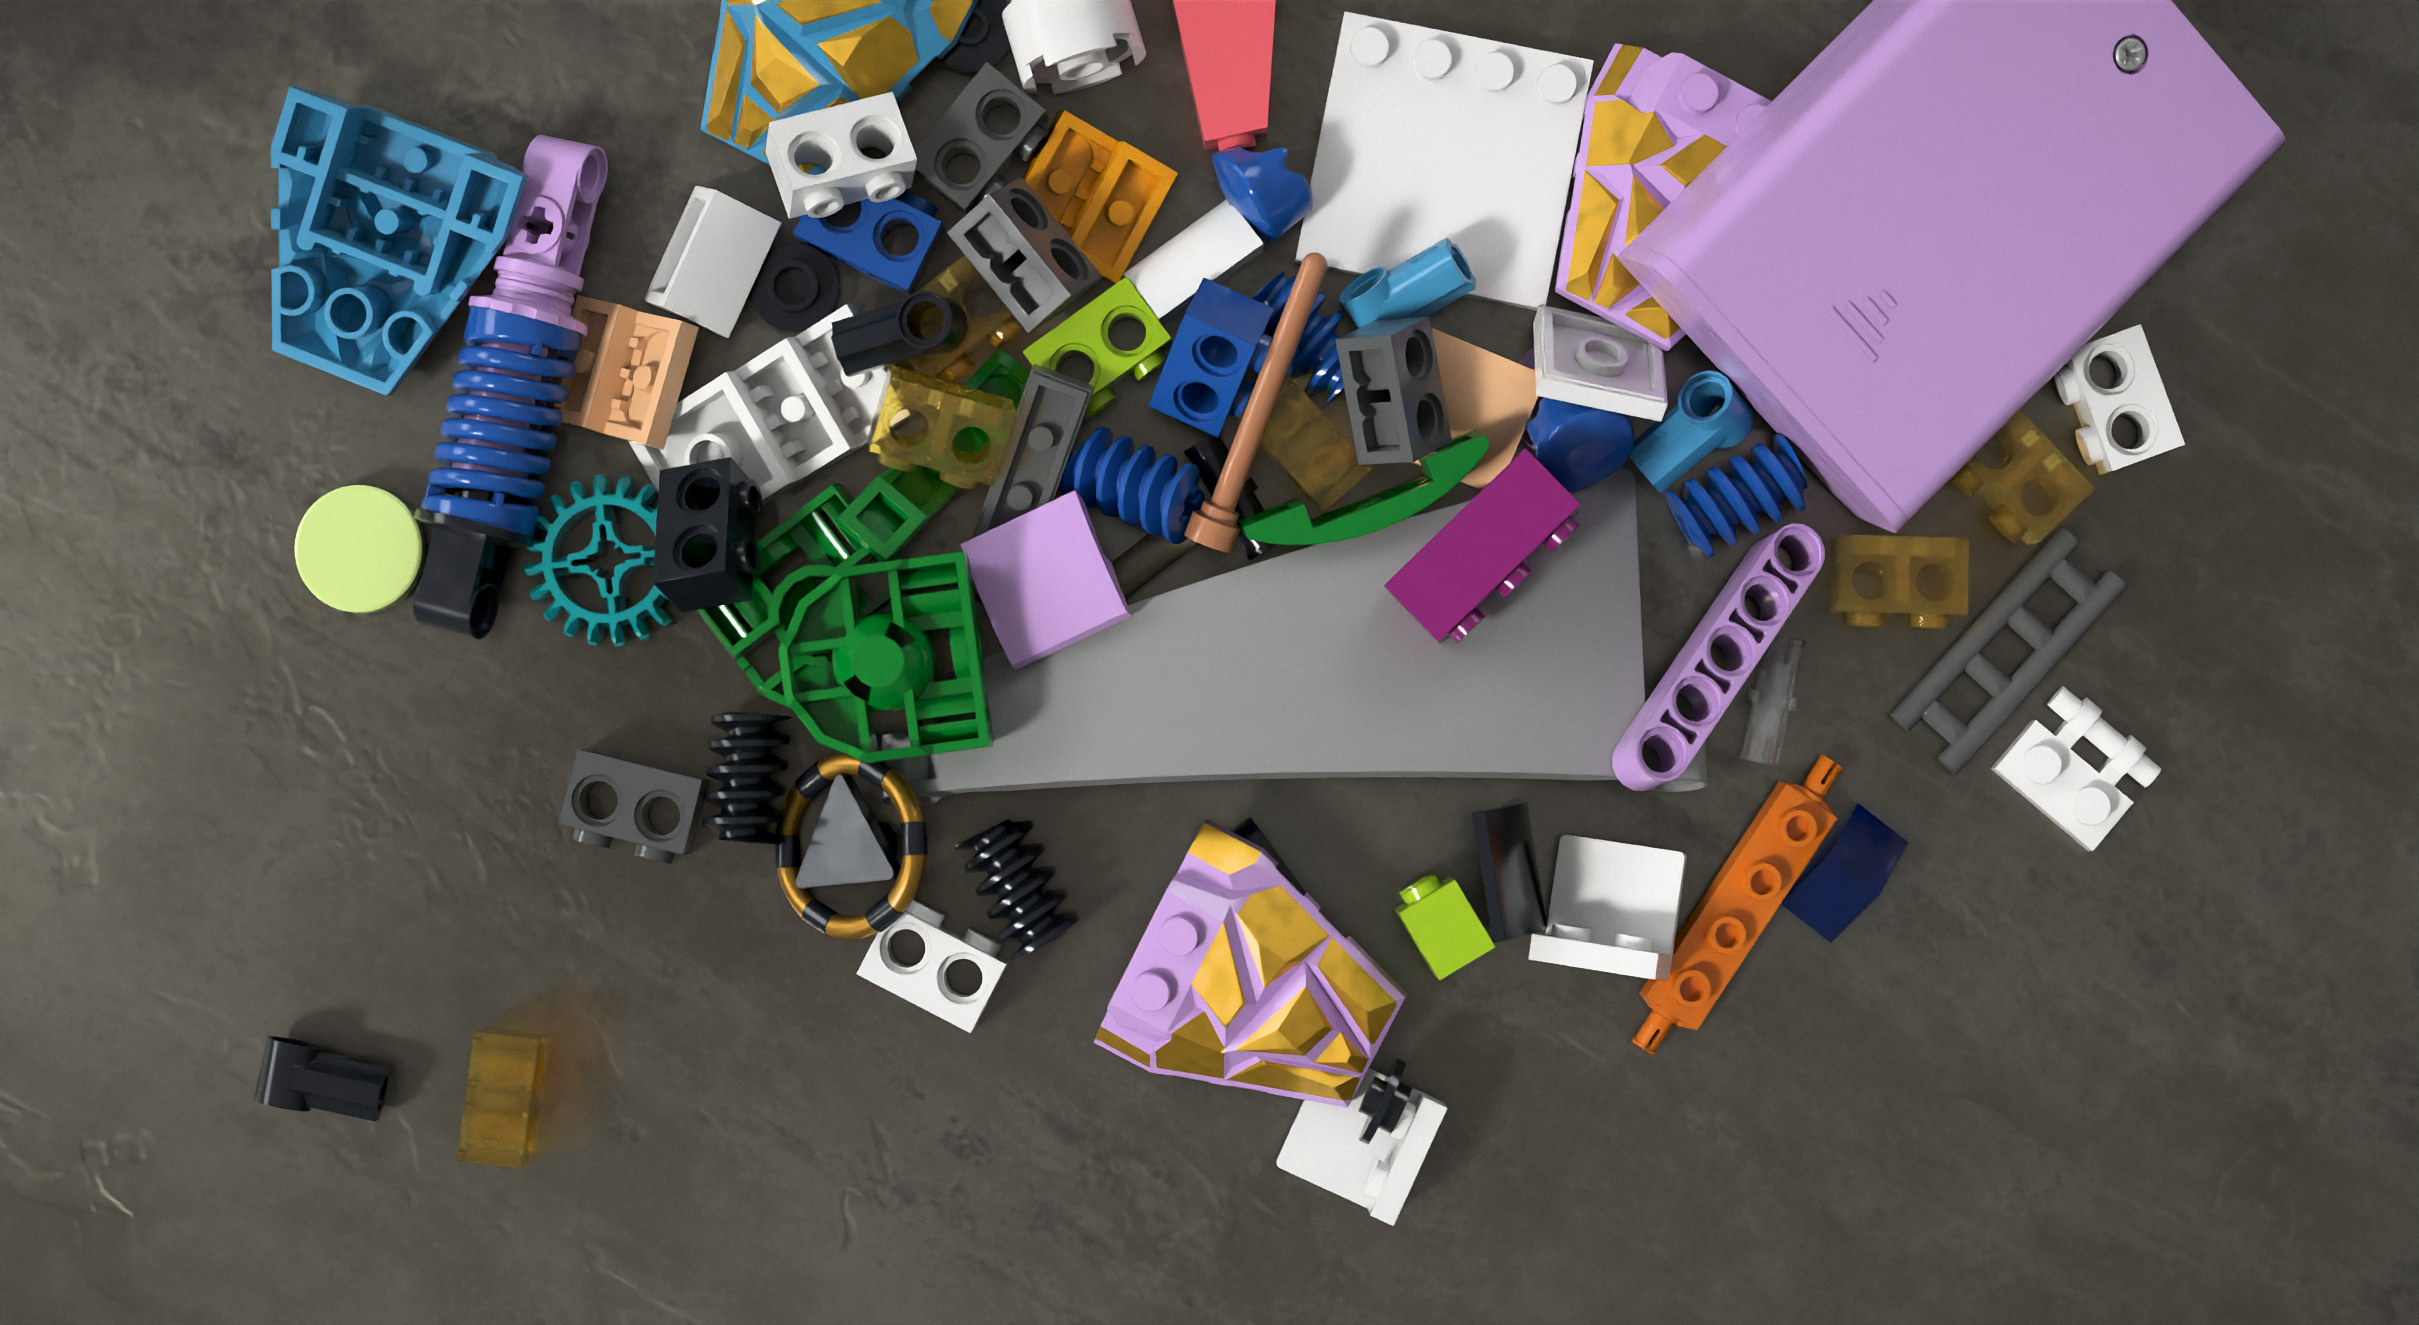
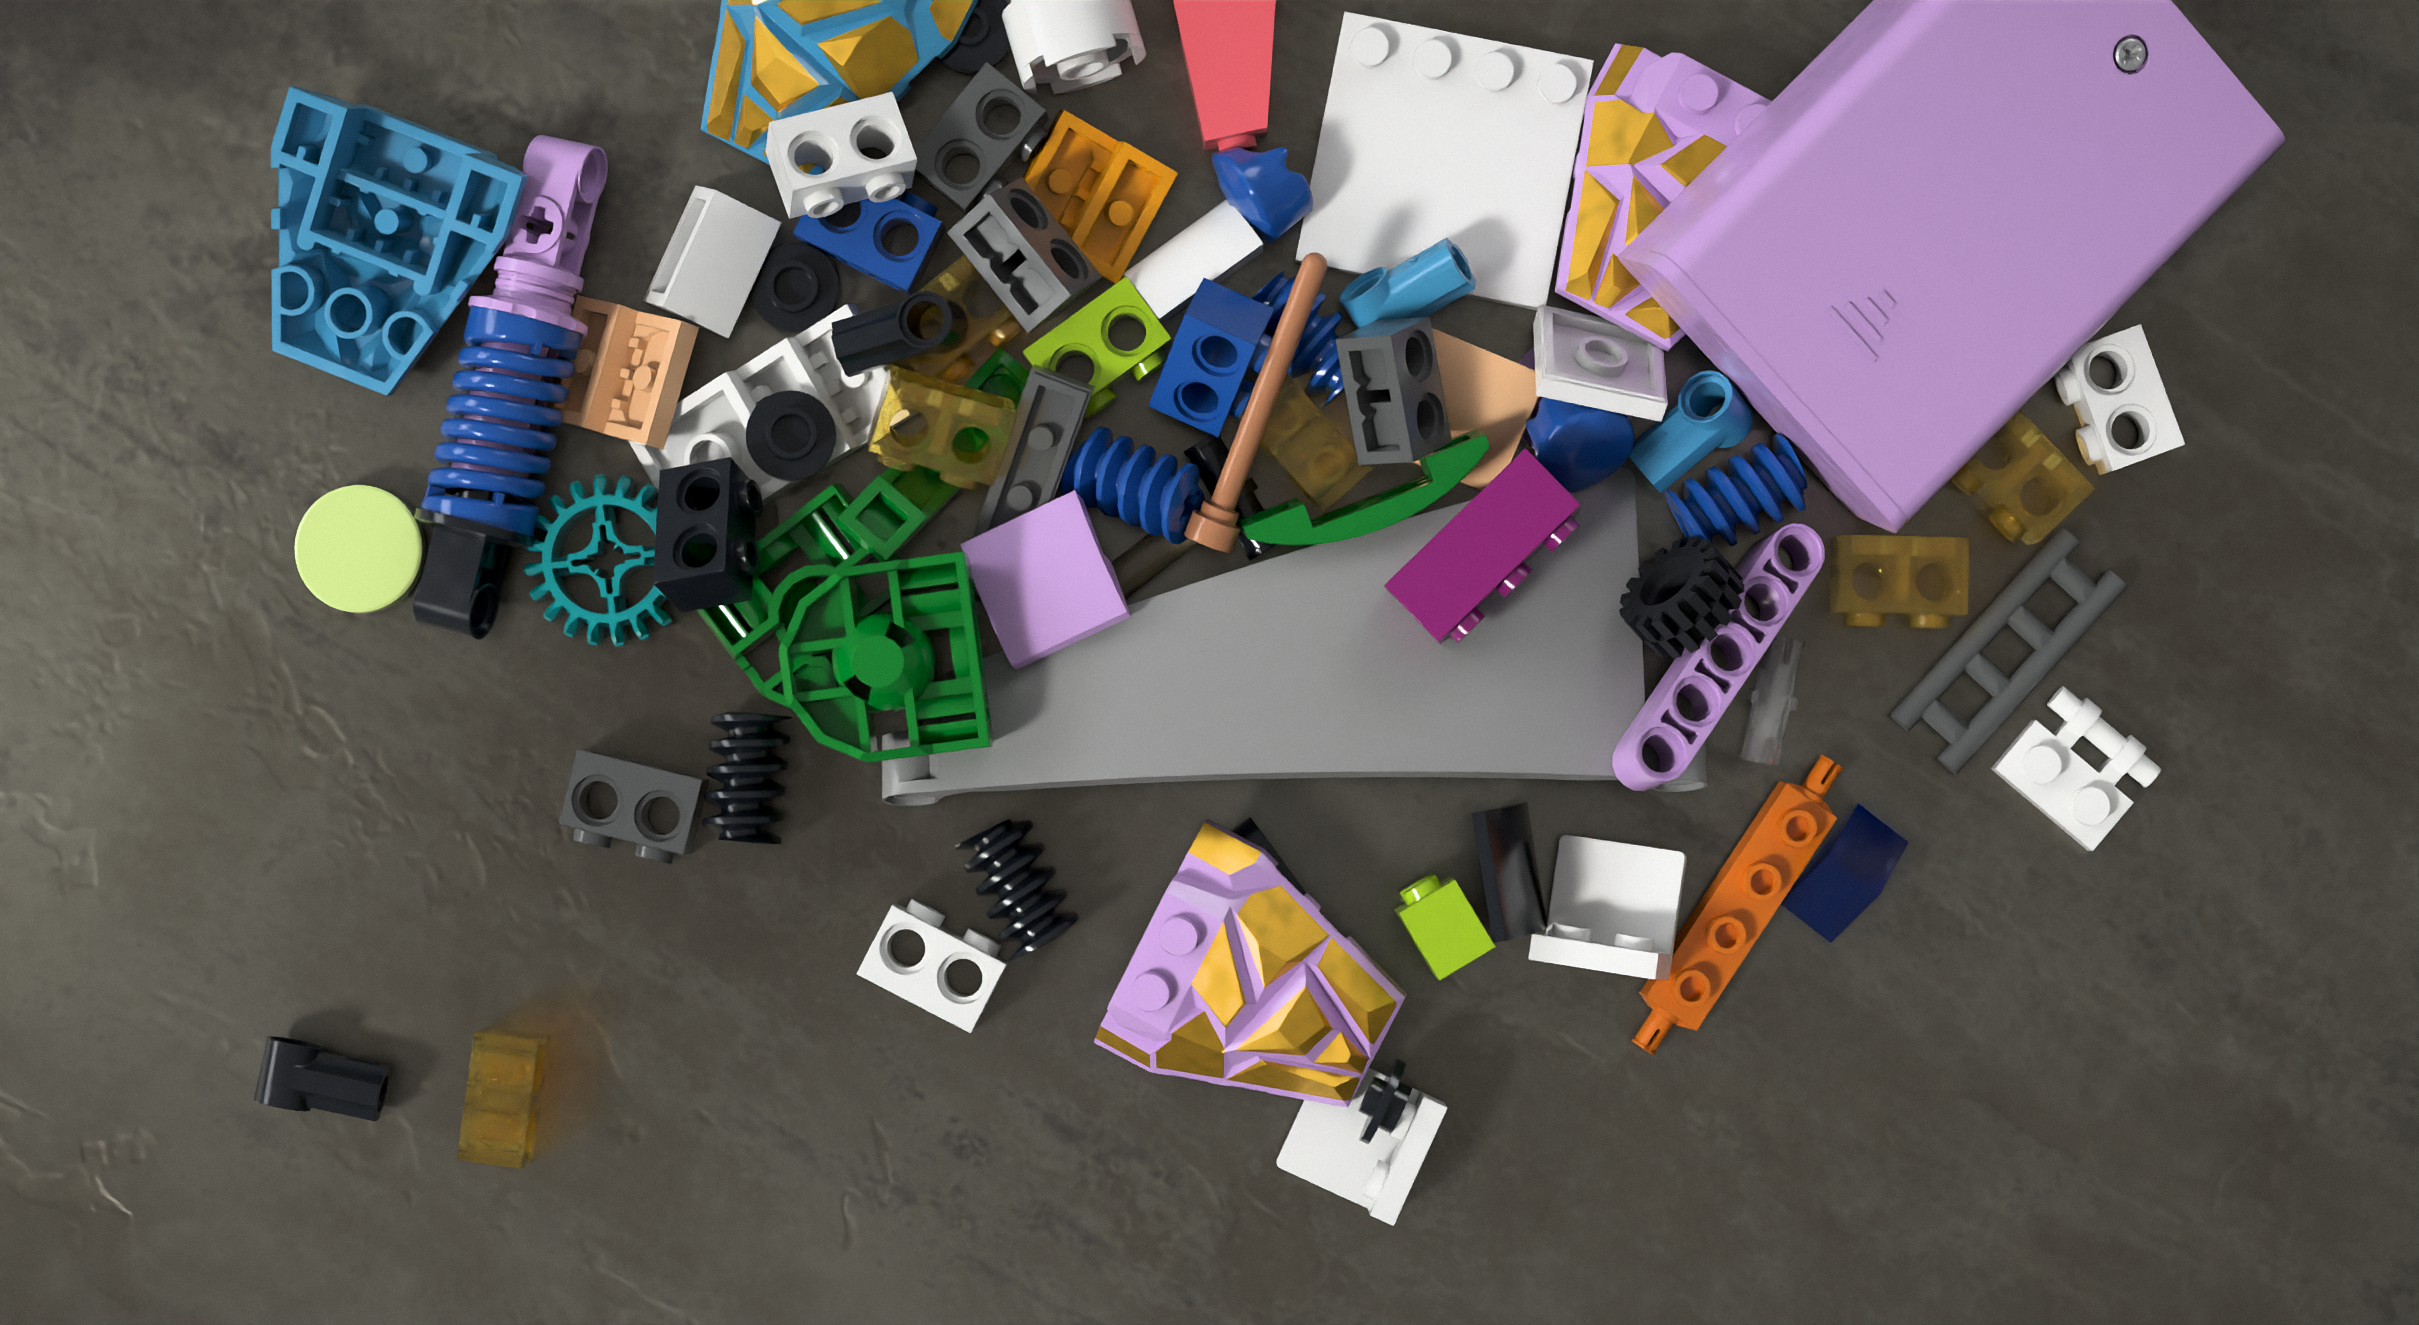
(790, 435): none -> black piece
(850, 845): piece -> none
(1681, 597): none -> black tyre

